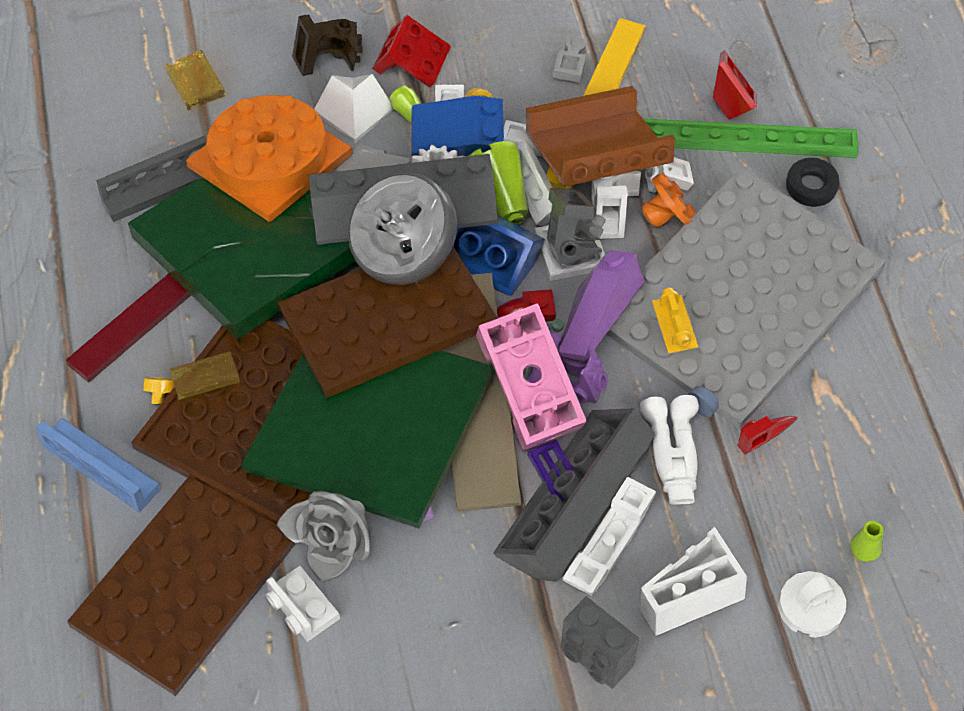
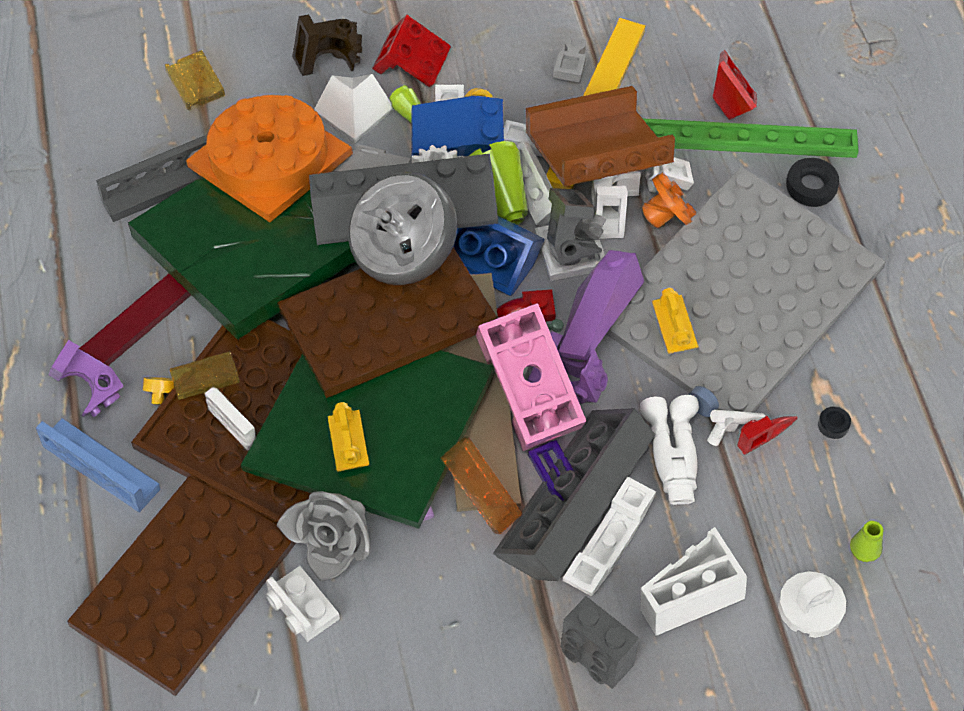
(78, 363): none -> medium lavender tile
(230, 417): none -> white tile
(347, 438): none -> yellow hinge
(481, 485): none -> clear orange tile
(729, 422): none -> white hose
(834, 422): none -> black tile

